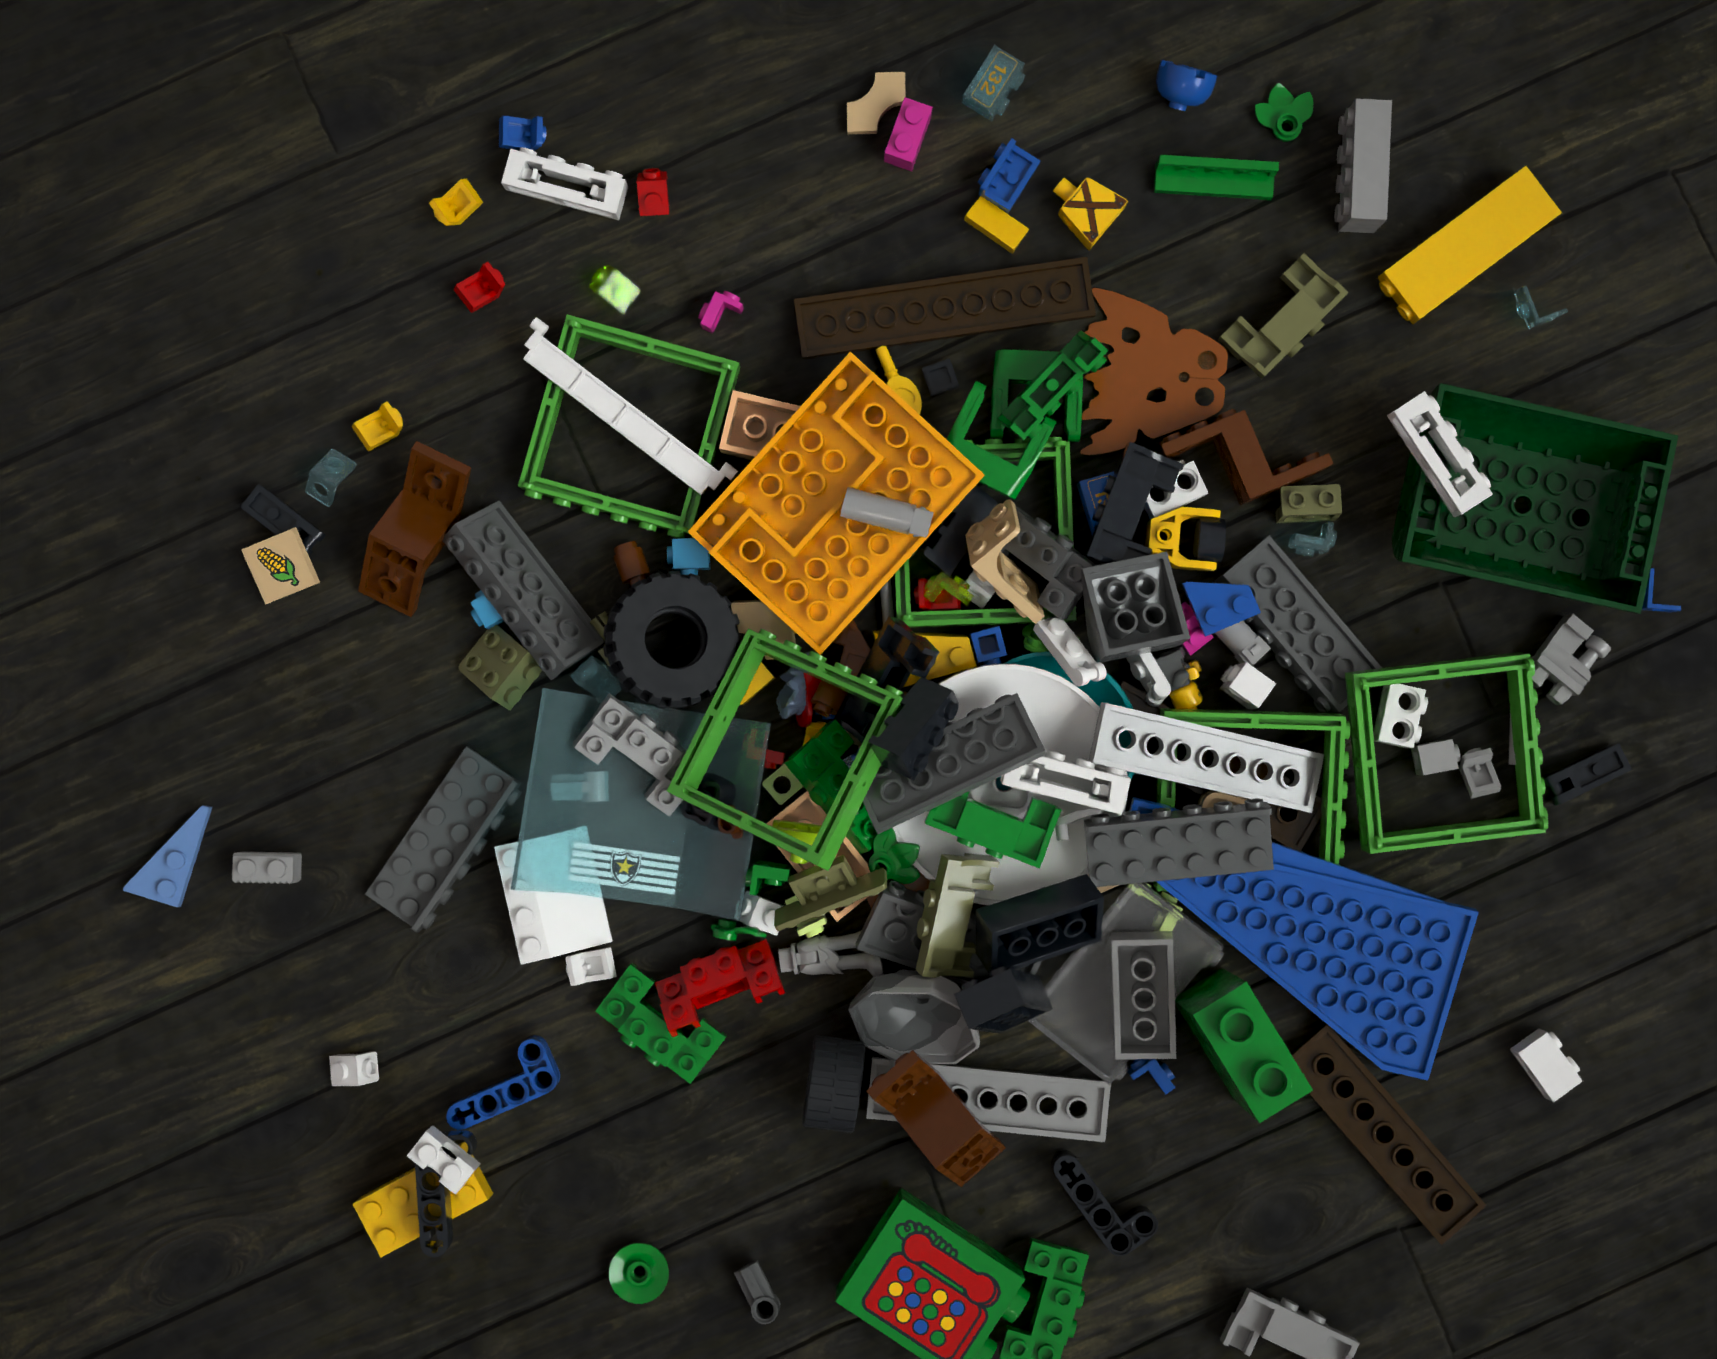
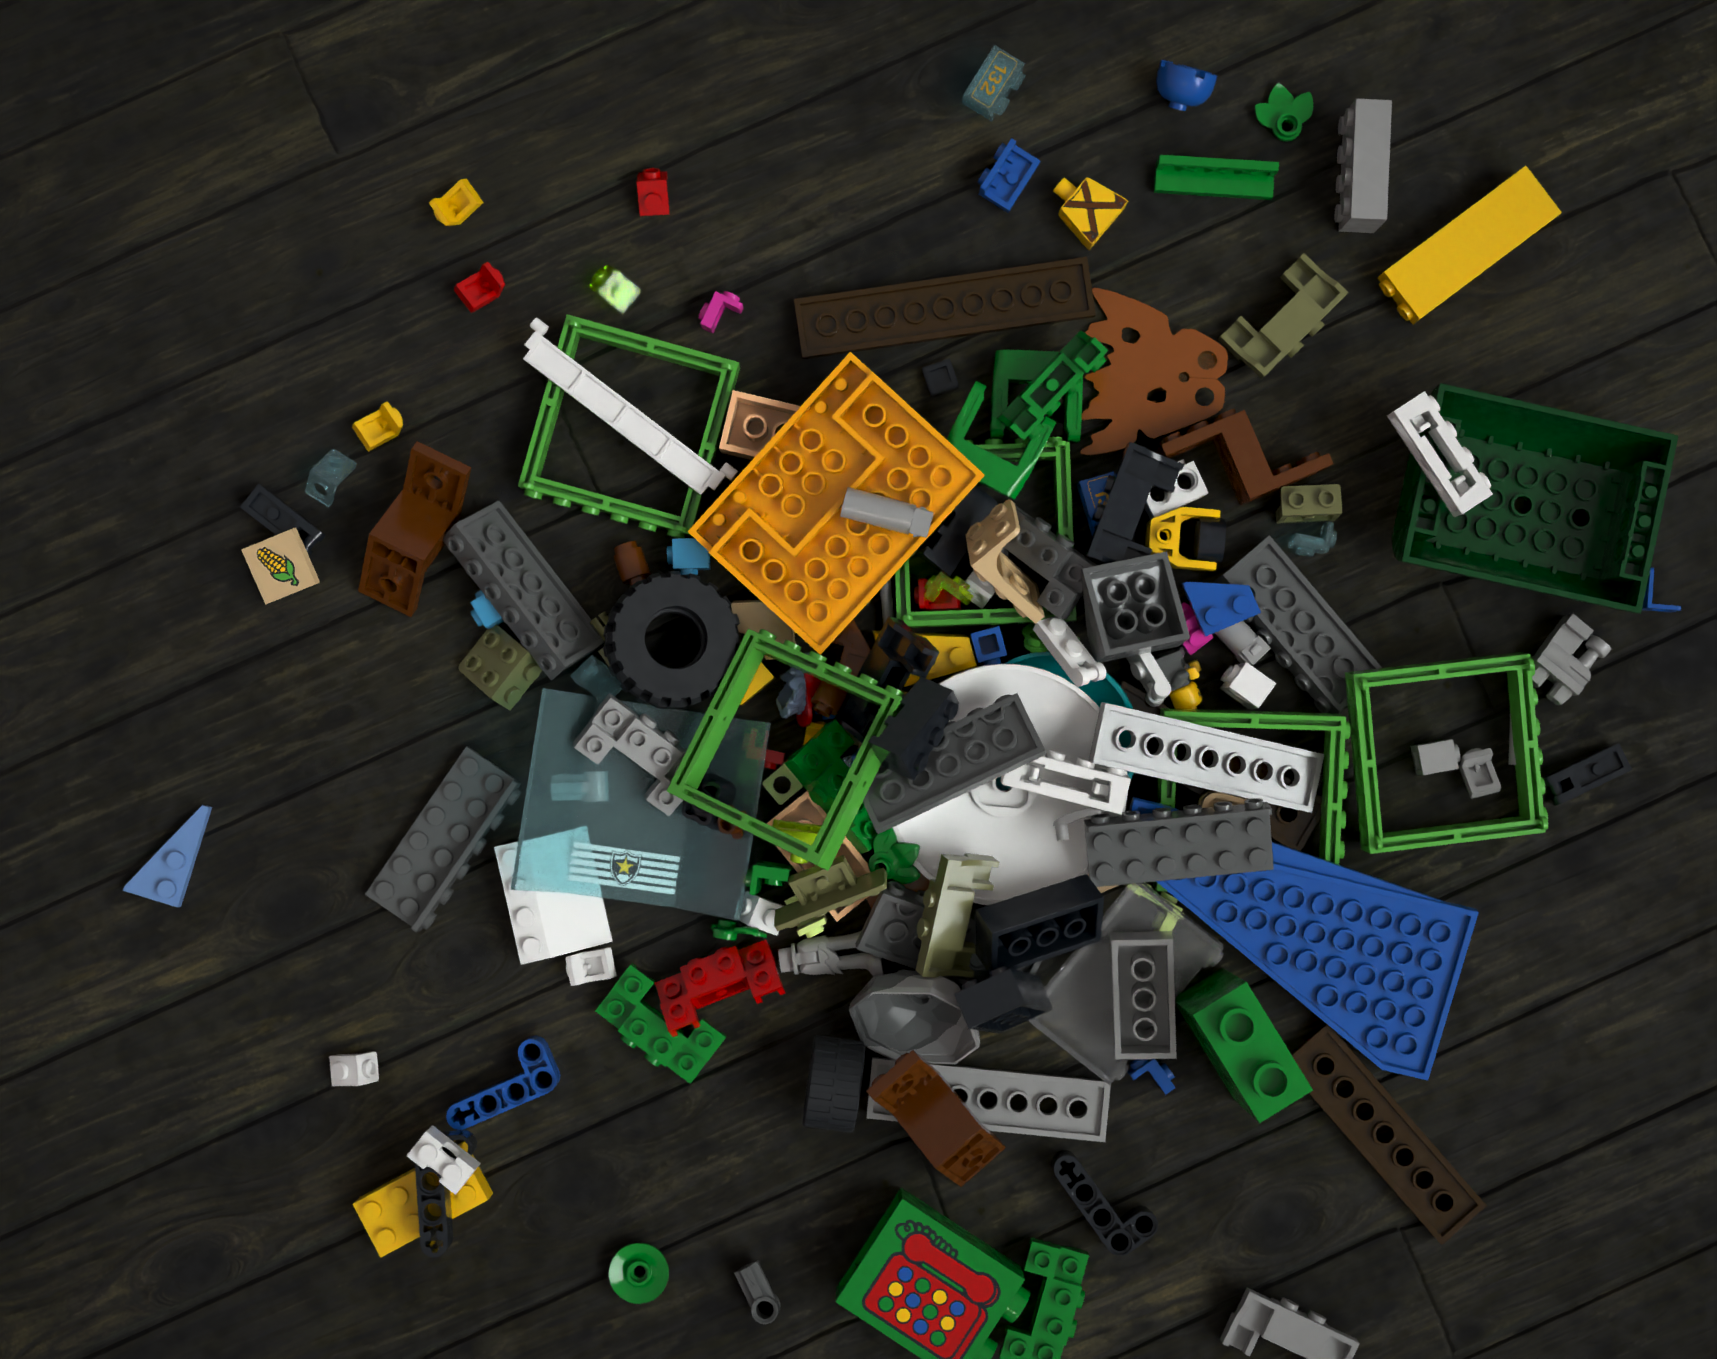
(266, 867): light grey brick -> none
(518, 170): white brick -> none
(521, 132): blue bracket -> none
(886, 93): tan tile -> none
(900, 385): yellow piece -> none
(908, 134): dark pink brick -> none
(996, 224): yellow slope -> none
(997, 830): green bracket -> none
(1391, 713): white brick -> none
(1527, 310): clear light blue bracket -> none
(1546, 1064): white brick -> none

